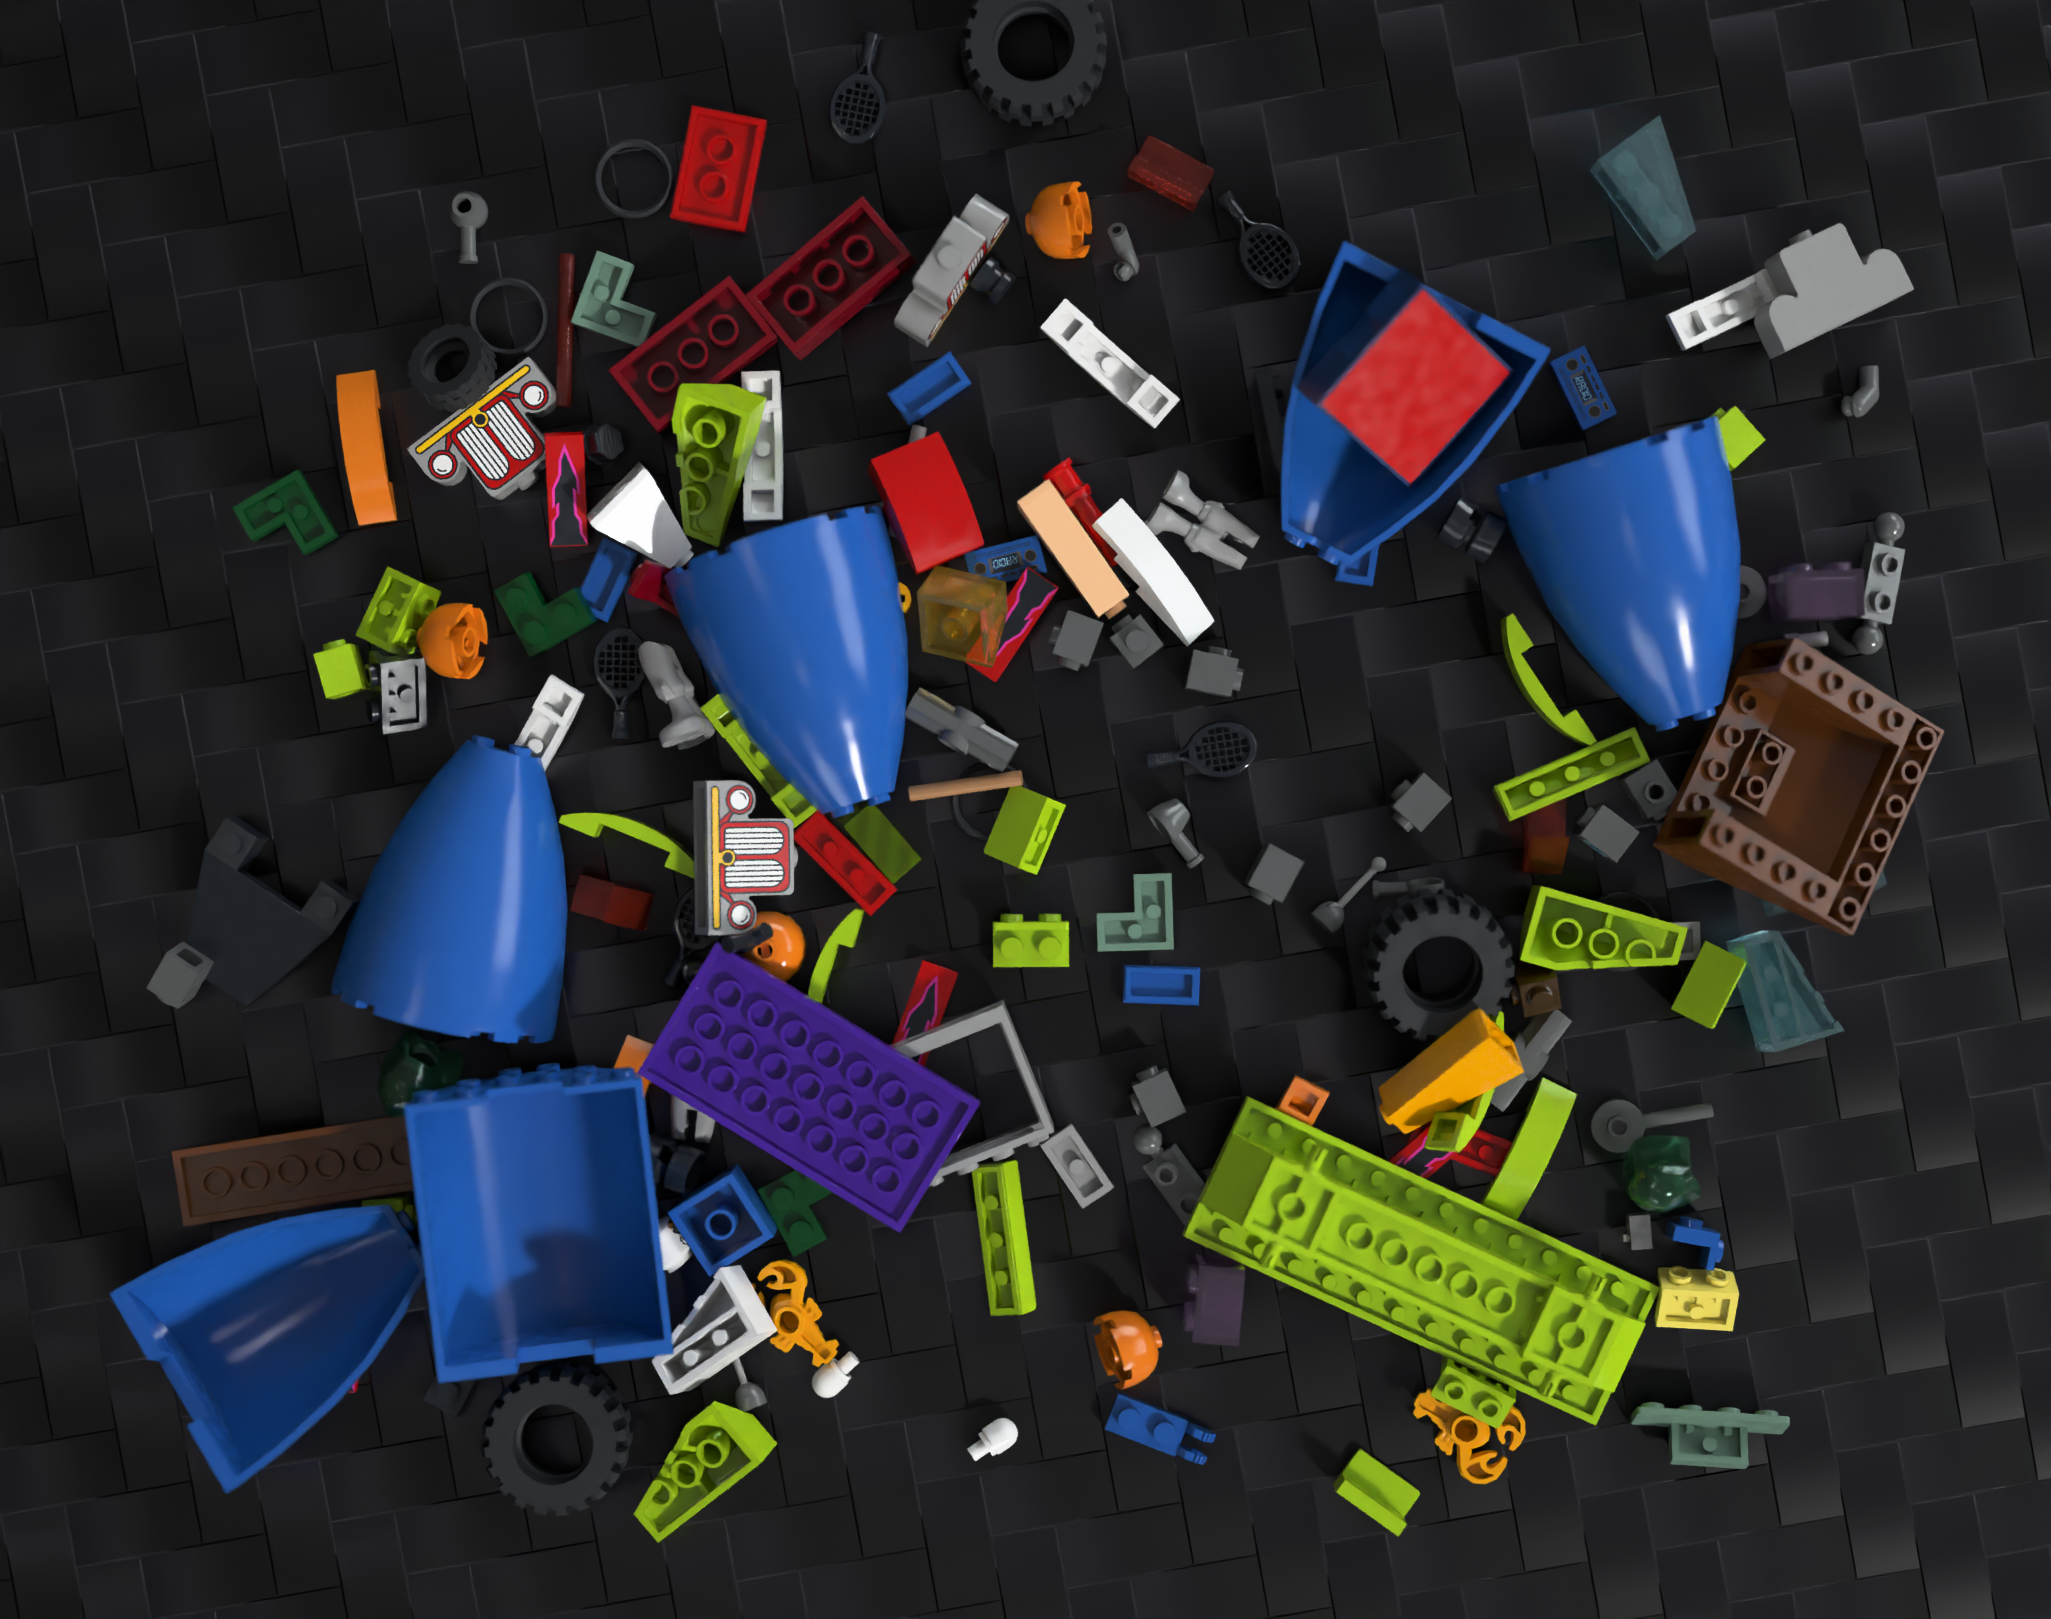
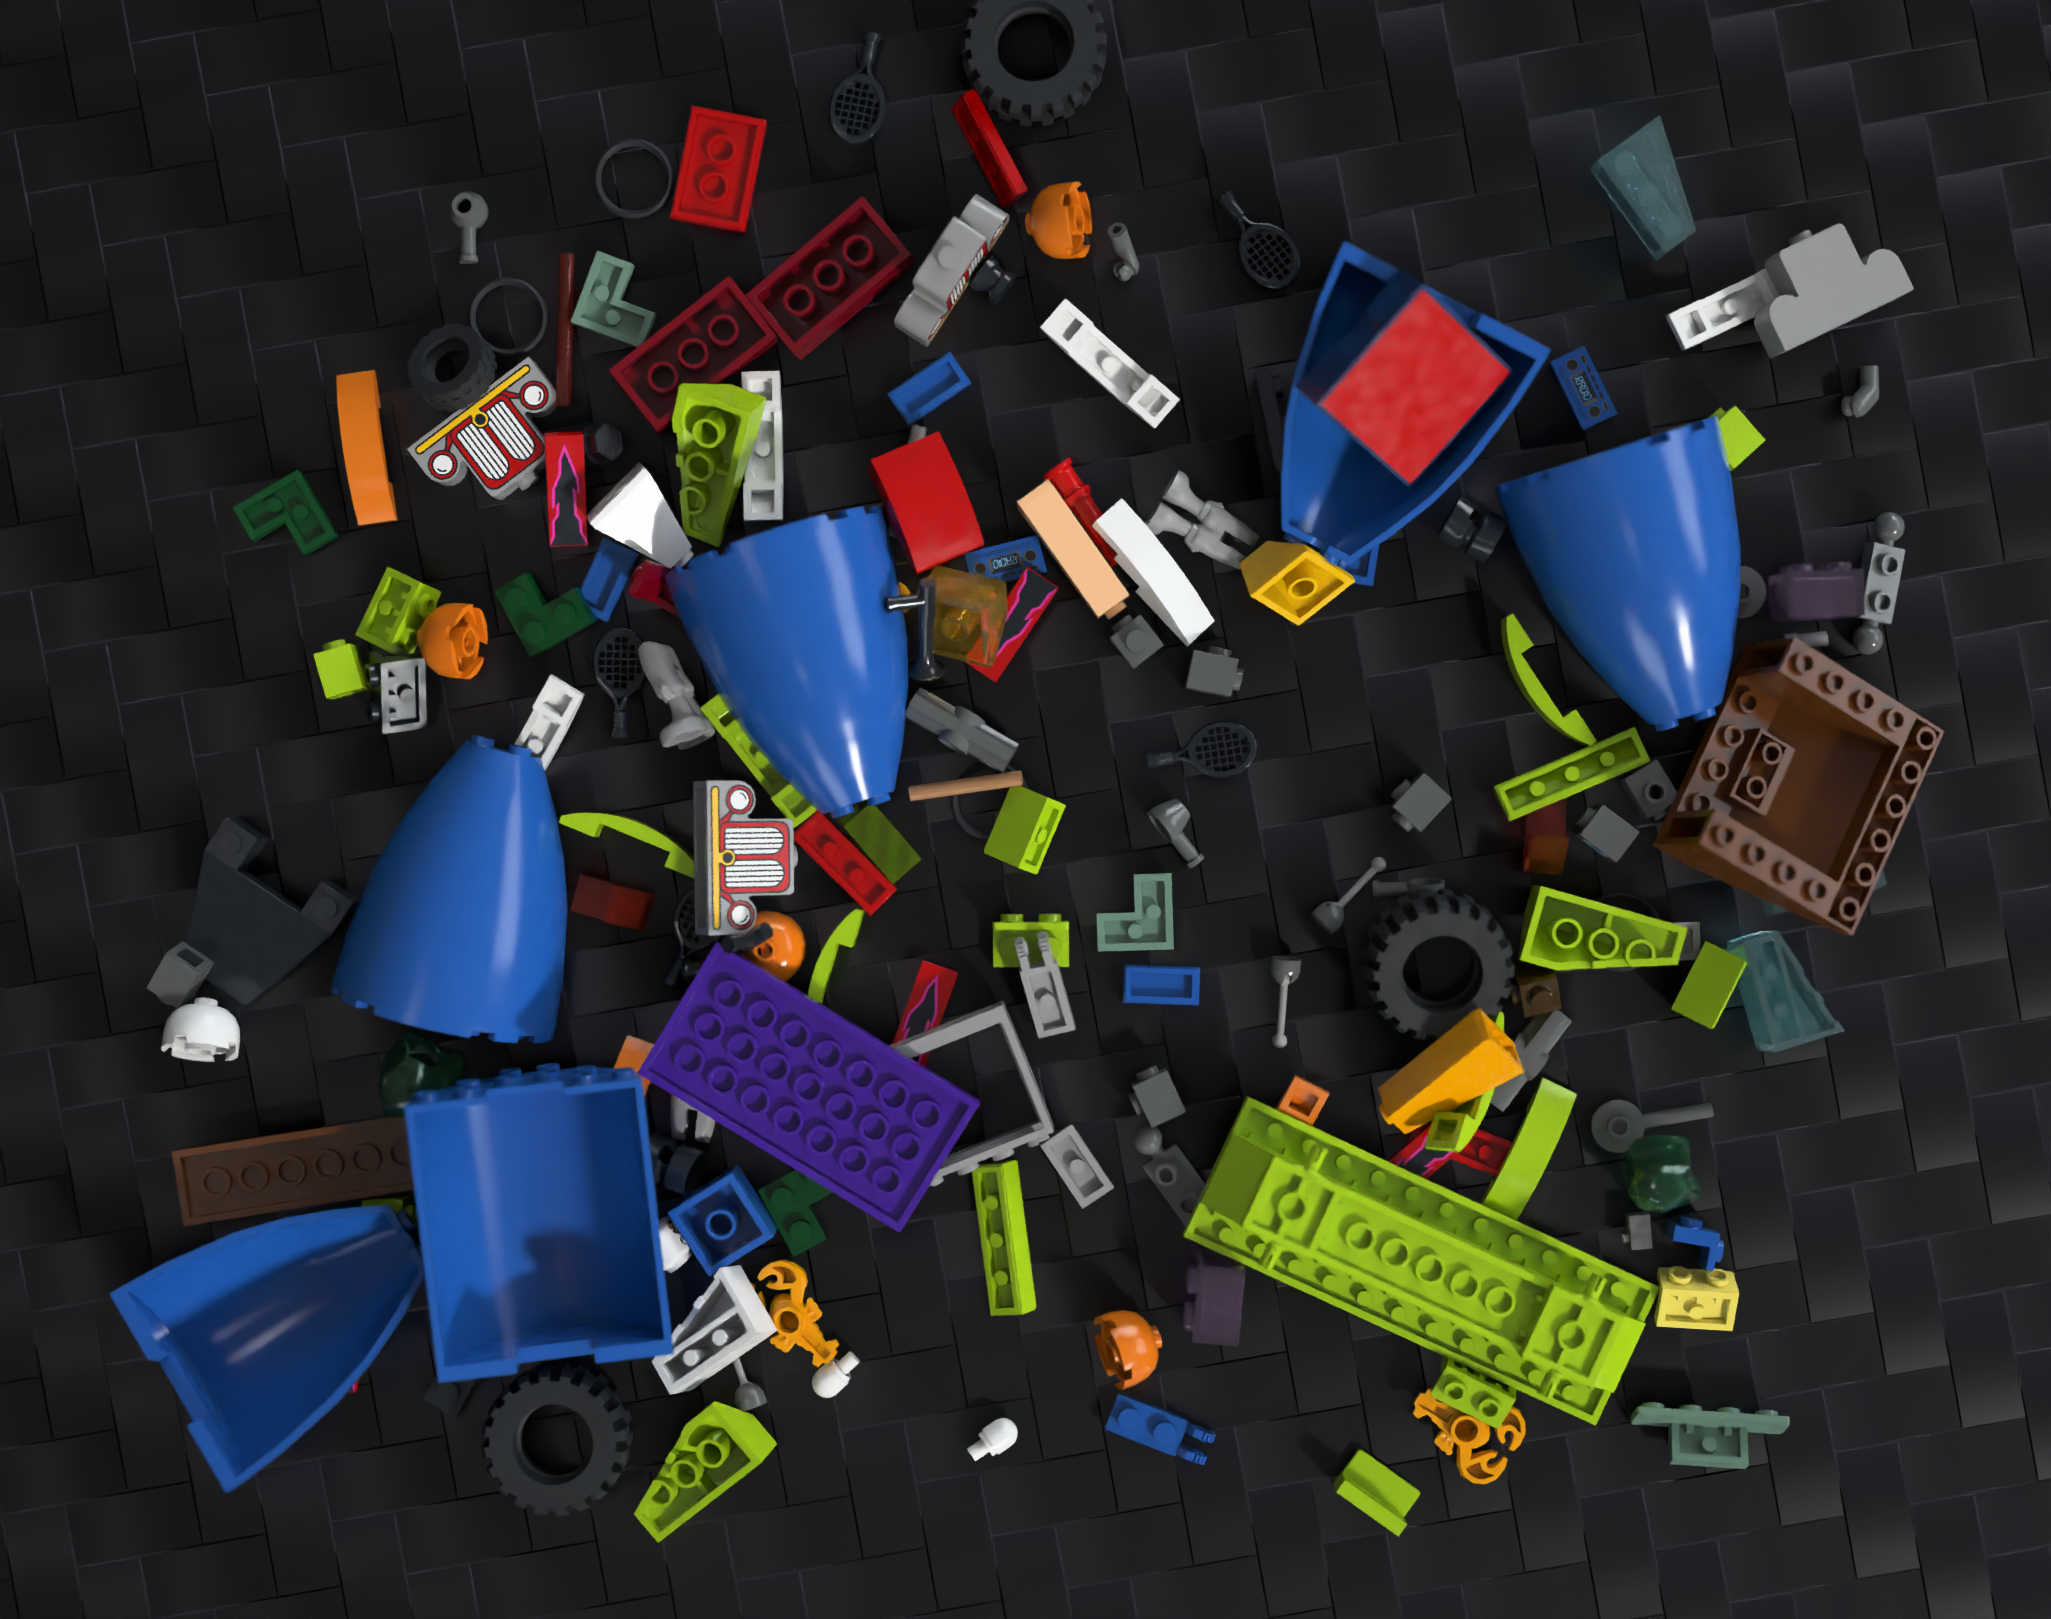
(202, 1031): none -> white cylinder
(925, 666): none -> black piece
(989, 148): none -> red tile
(1044, 989): none -> light grey hinge
(1075, 640): dark grey brick -> none
(1170, 173): clear red panel -> none
(1272, 874): dark grey brick -> none
(1284, 971): none -> hinge
(1293, 579): none -> yellow slope

